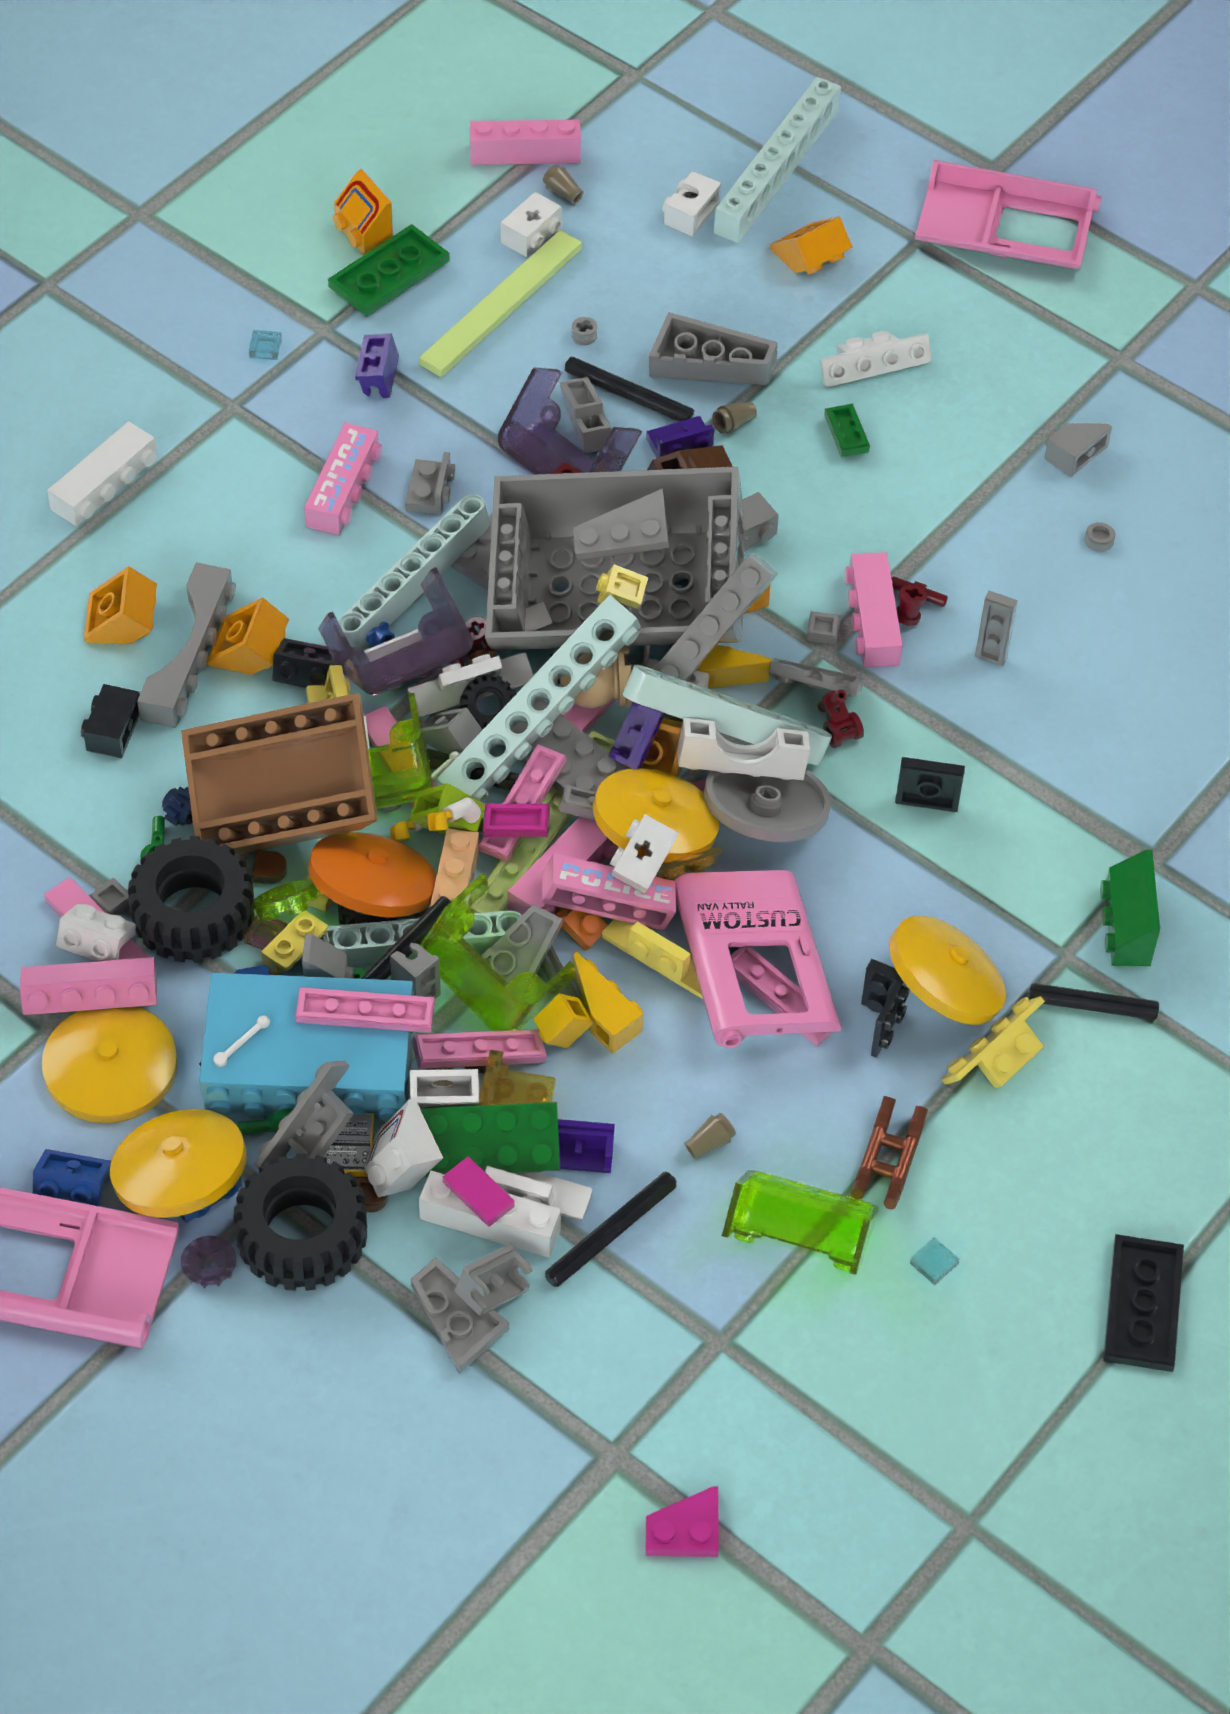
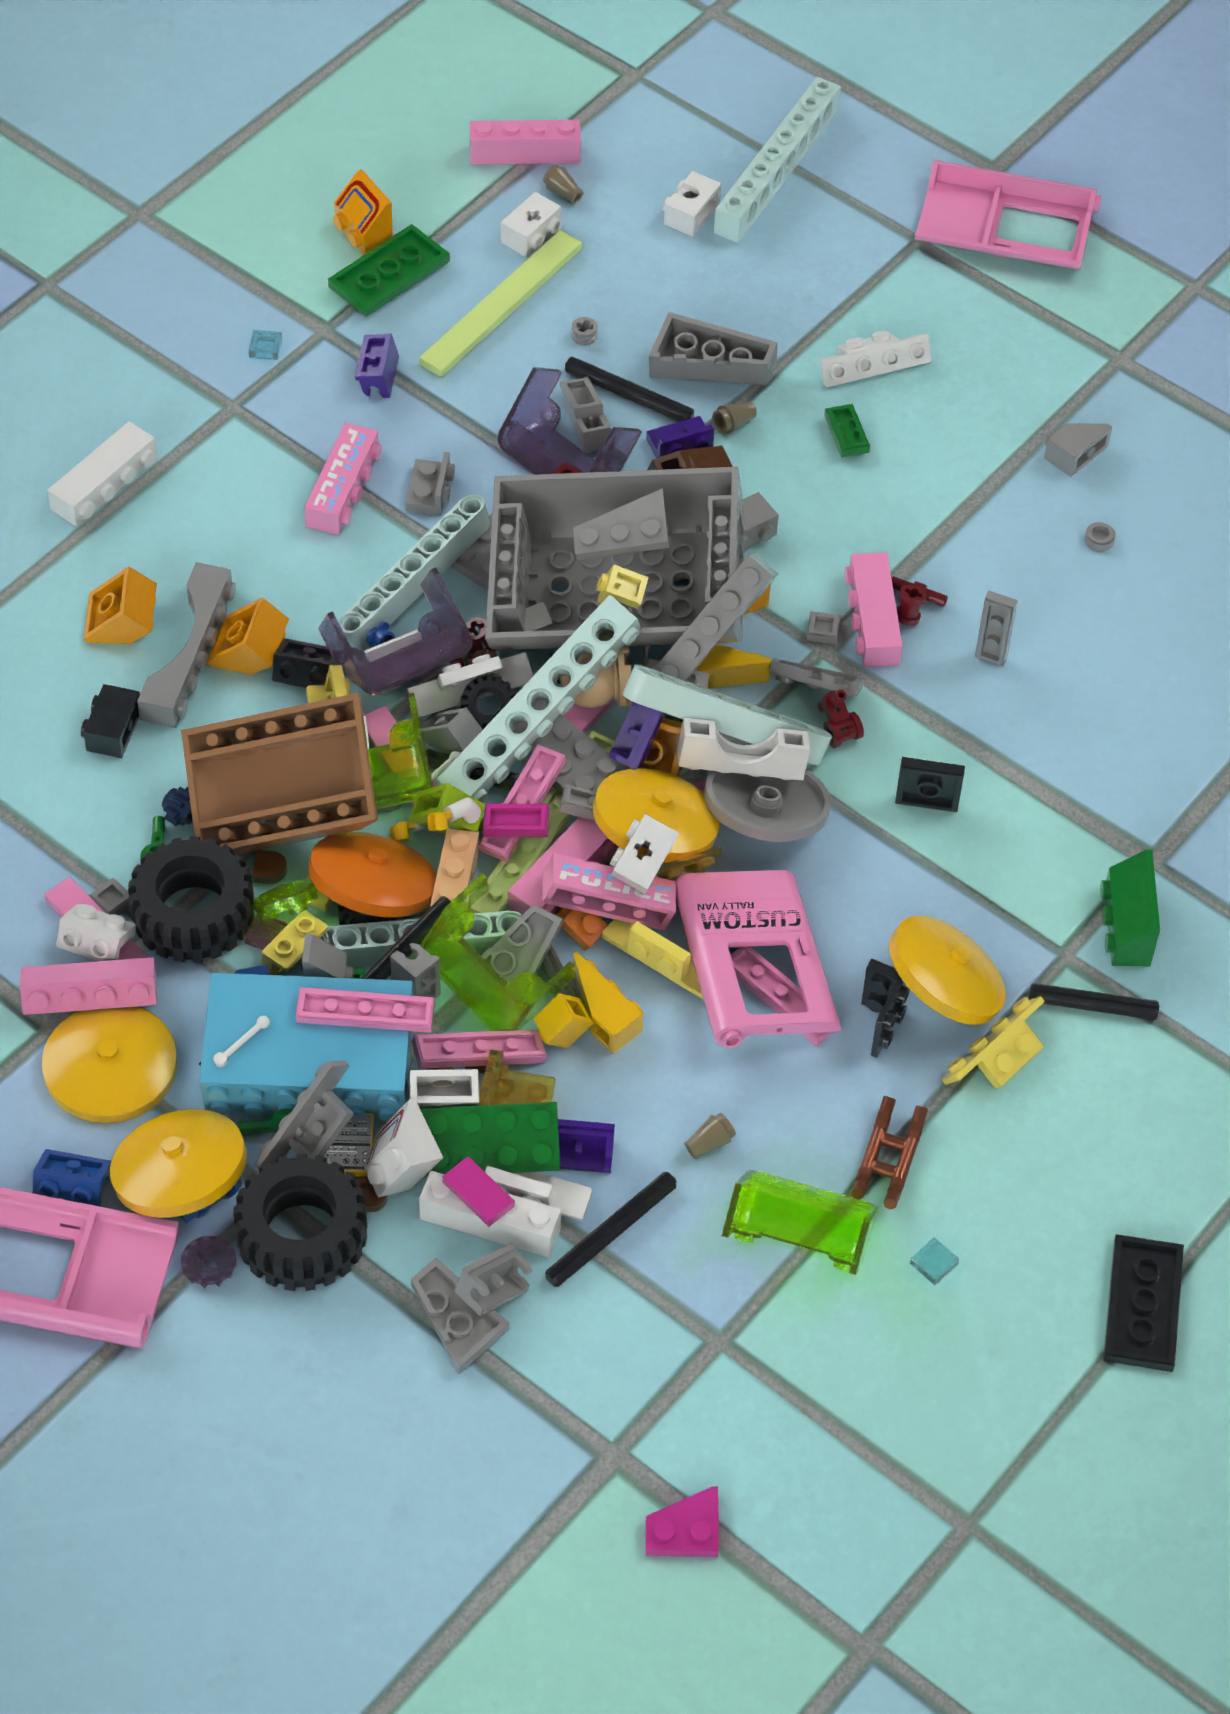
(813, 245): light orange slope -> none

